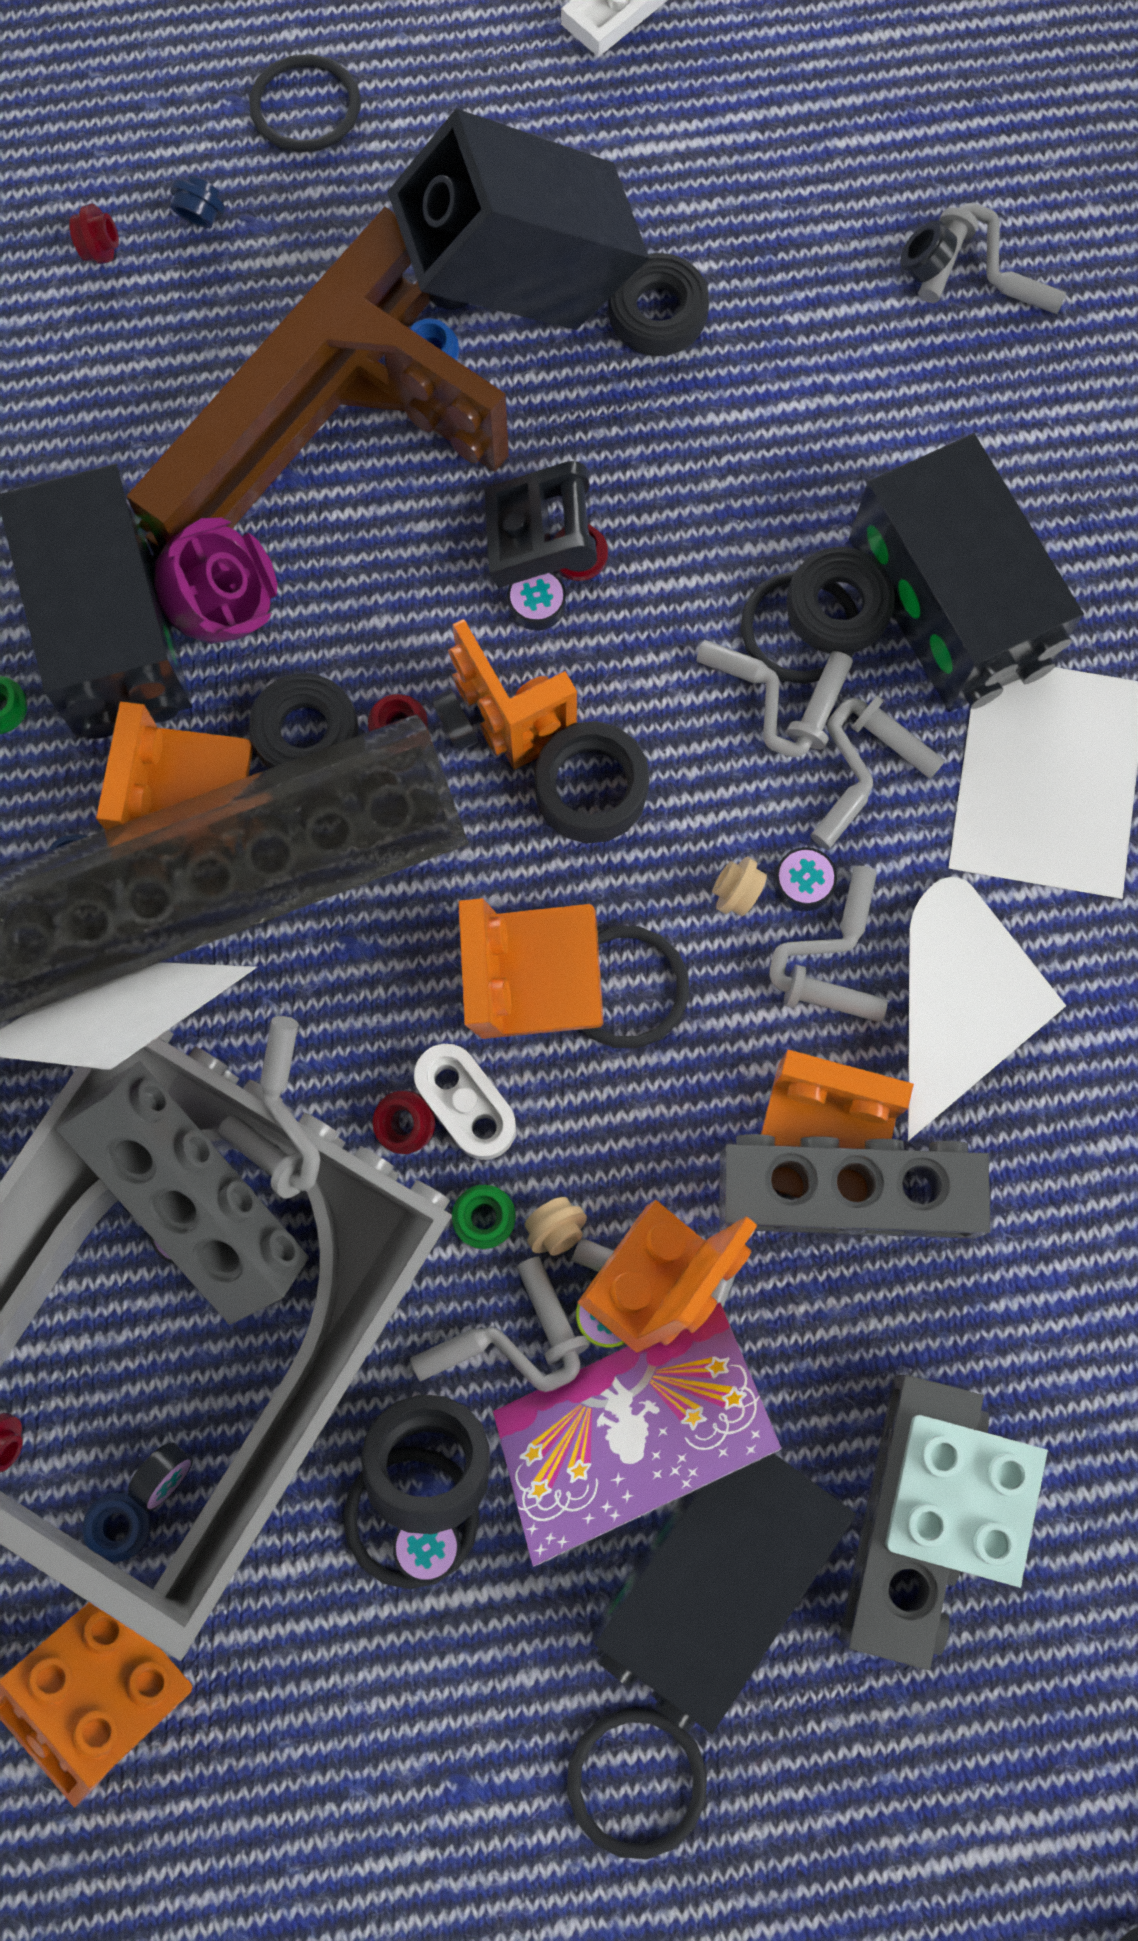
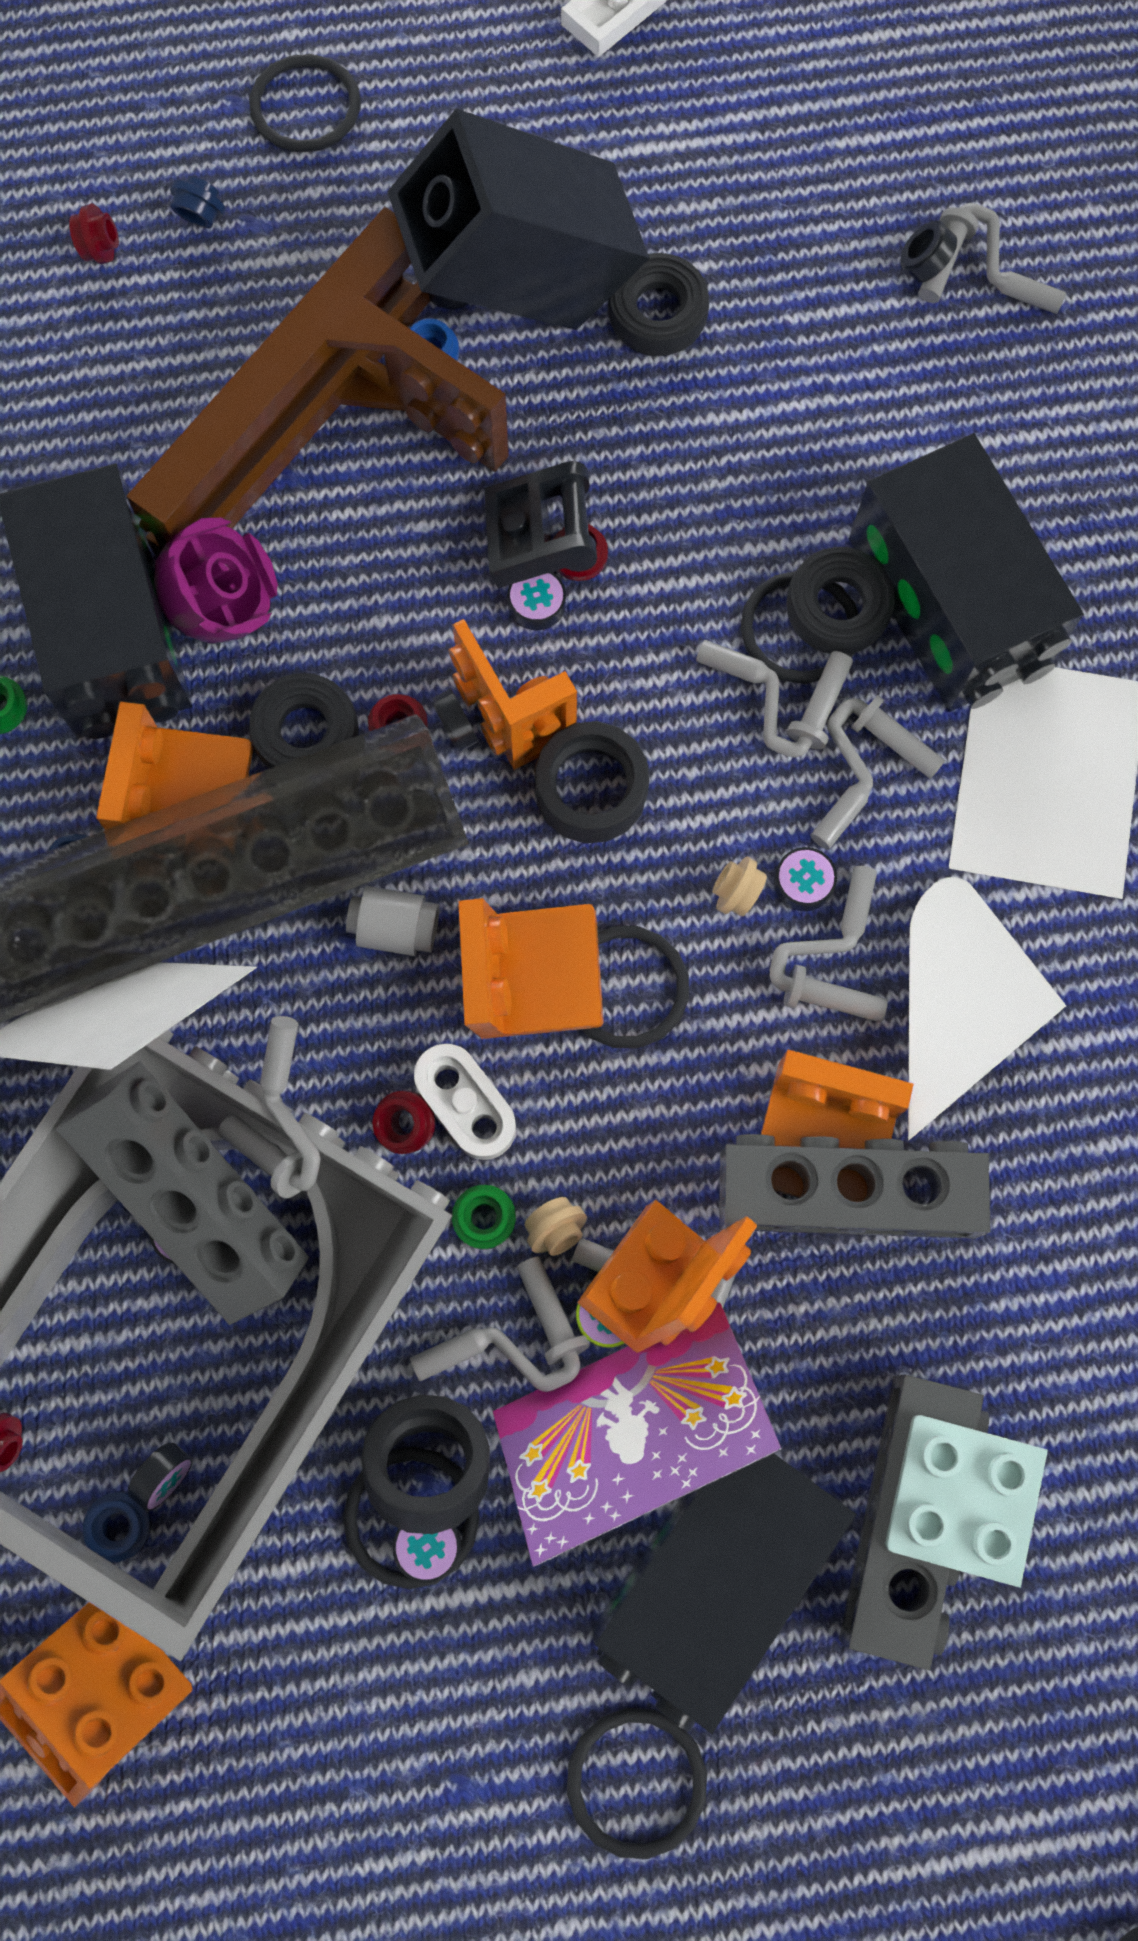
(393, 921): none -> light grey brick

